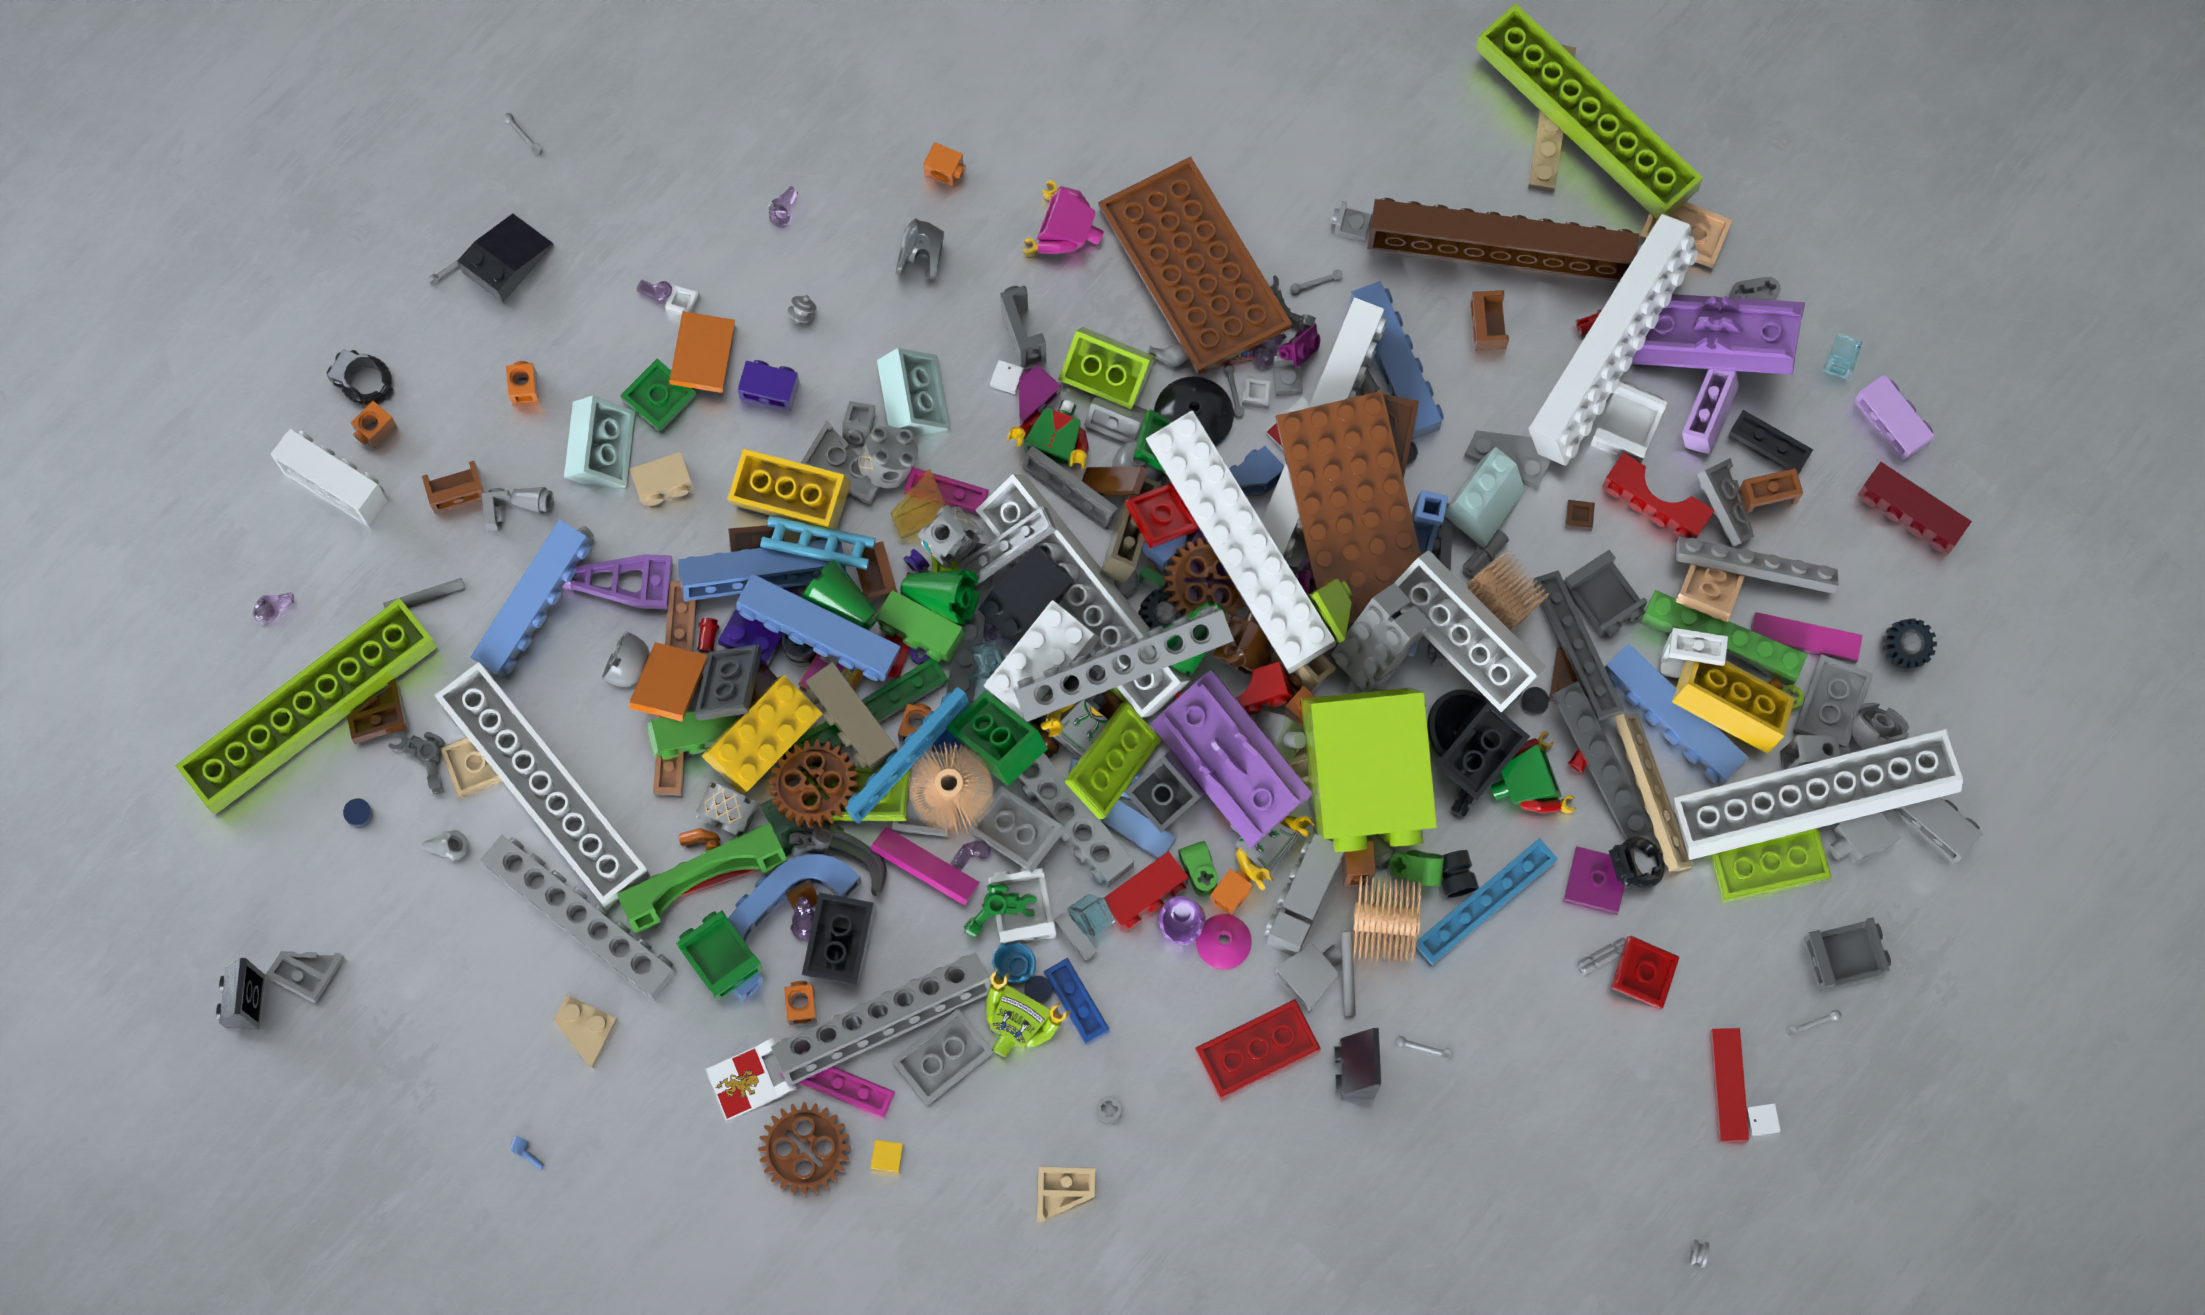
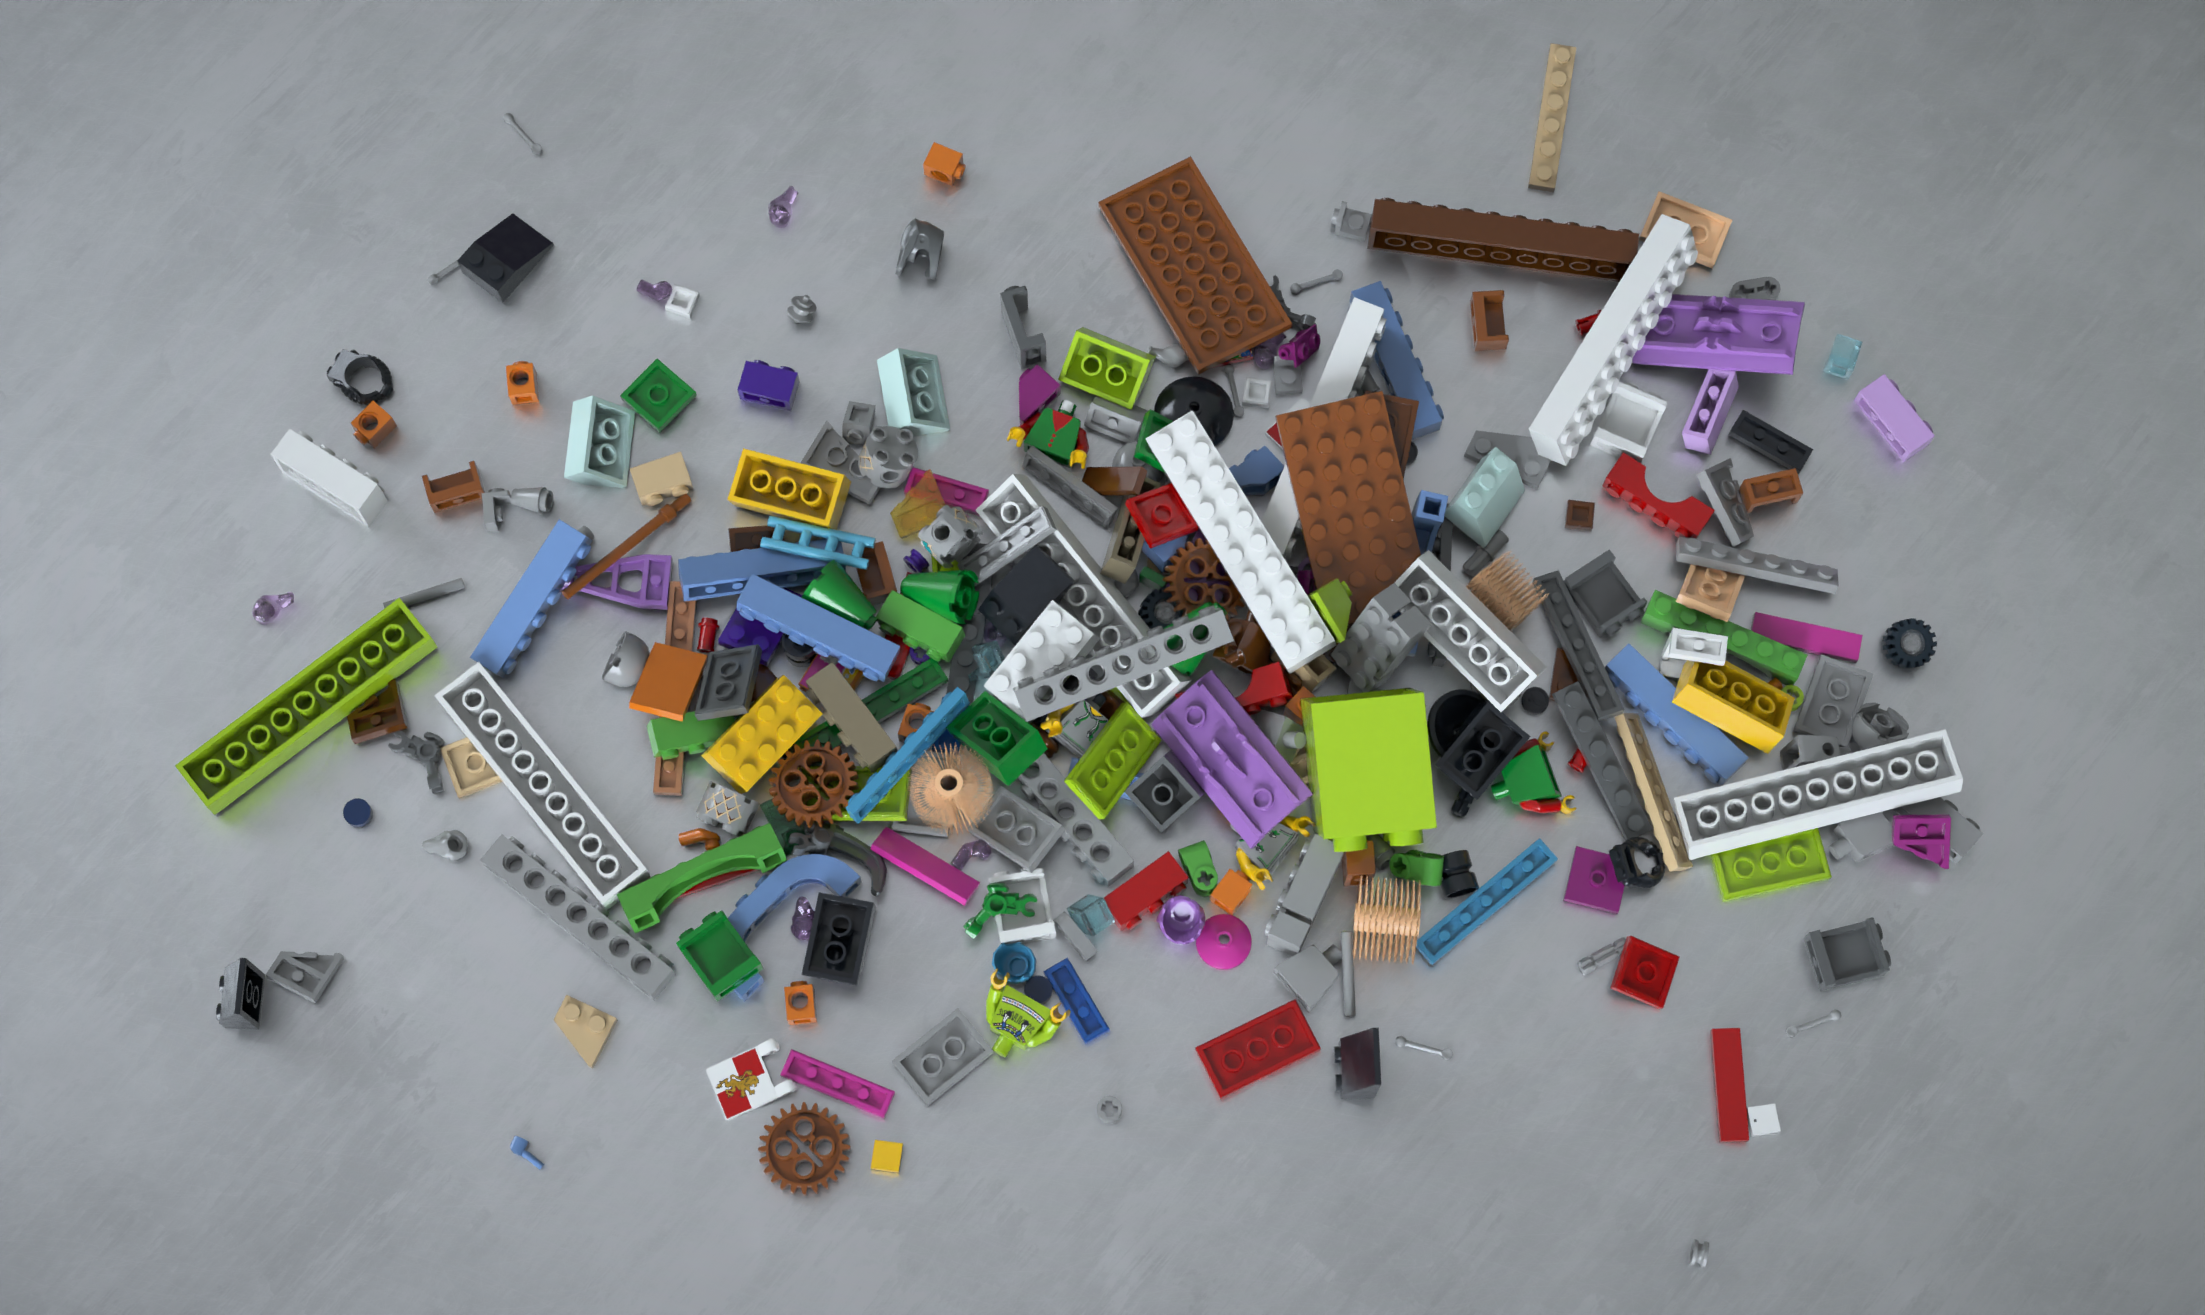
(666, 514): none -> dark orange bar
(702, 352): orange tile -> none
(804, 889): reddish brown tile -> none
(878, 1030): light grey brick -> none
(1006, 377): white tile -> none
(1062, 1189): tan wing -> none
(1065, 223): dark pink torso -> none
(1138, 830): light blue tile -> none
(1588, 113): lime brick -> none
(1914, 508): dark red brick -> none
(1924, 836): none -> magenta wing

